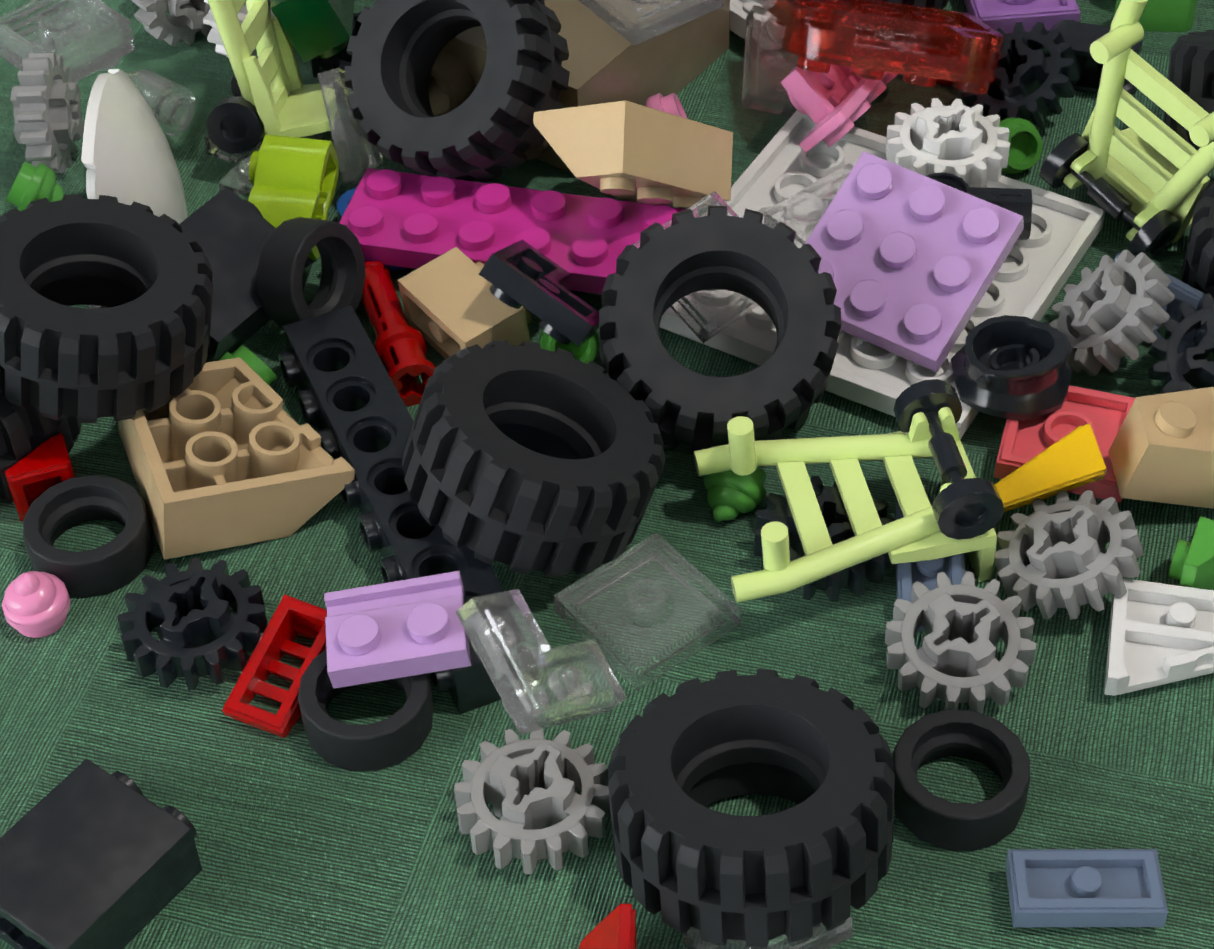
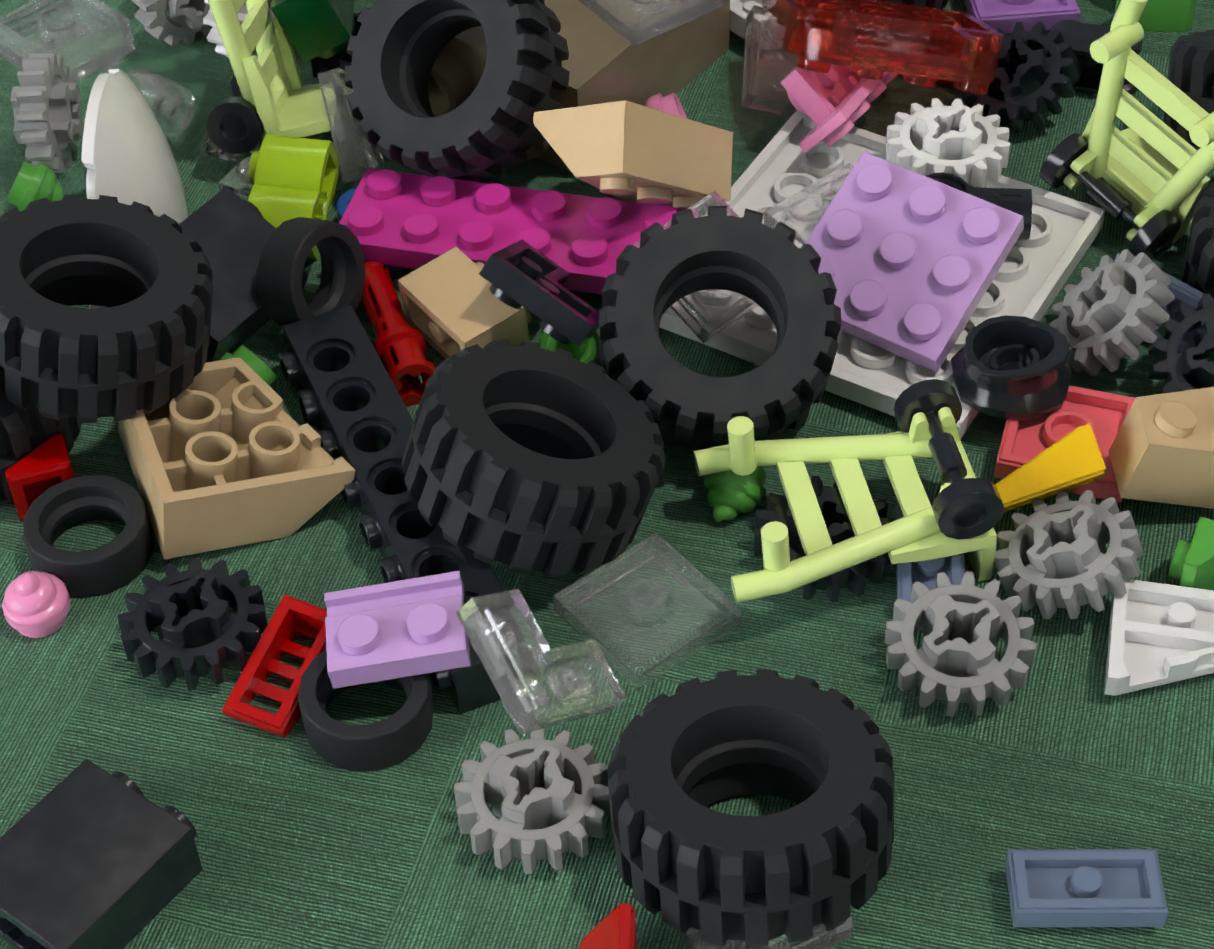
(960, 735): black tyre -> none
(1024, 144): bright green plate -> none

